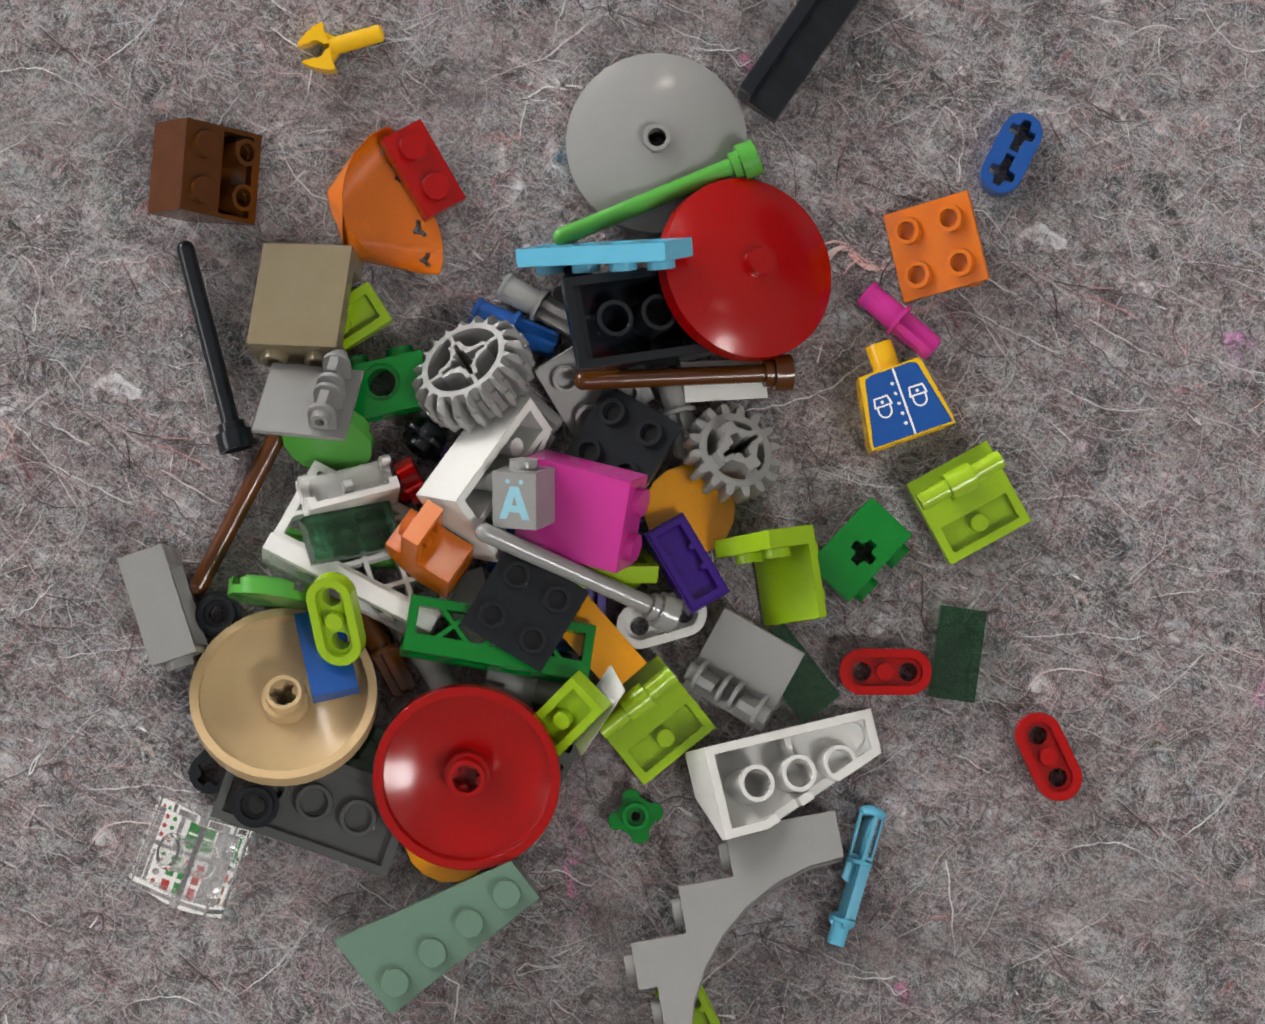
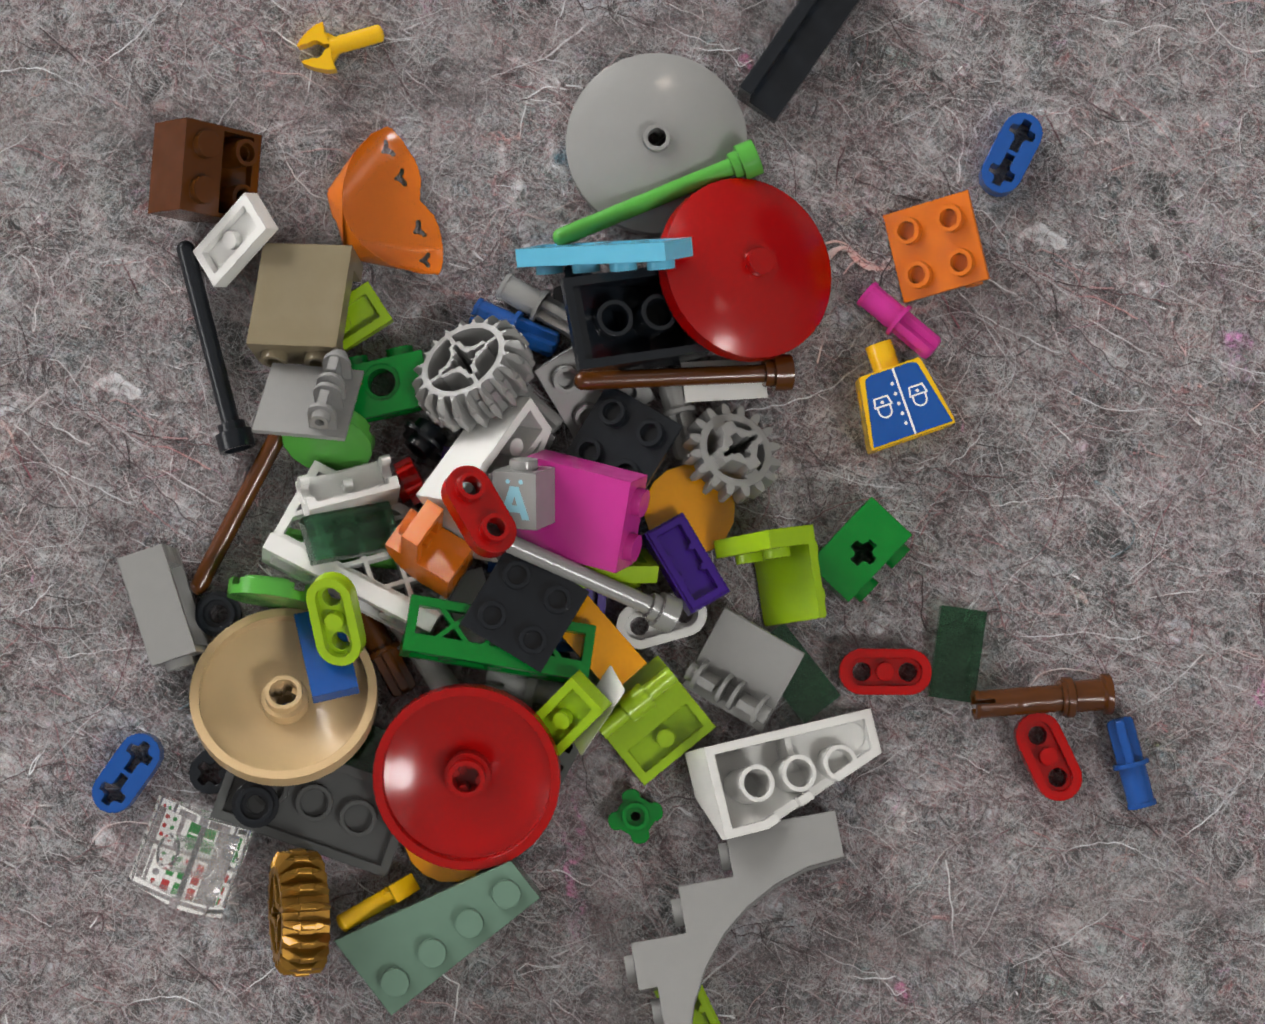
(136, 779): none -> blue beam
(235, 239): none -> white plate
(299, 912): none -> pearl gold gear
(377, 902): none -> yellow bar
(422, 170): red plate -> none
(475, 511): none -> red plate
(855, 874): medium azure piece -> none
(968, 502): lime plate -> none
(1064, 697): none -> reddish brown pin
(1130, 763): none -> blue axle

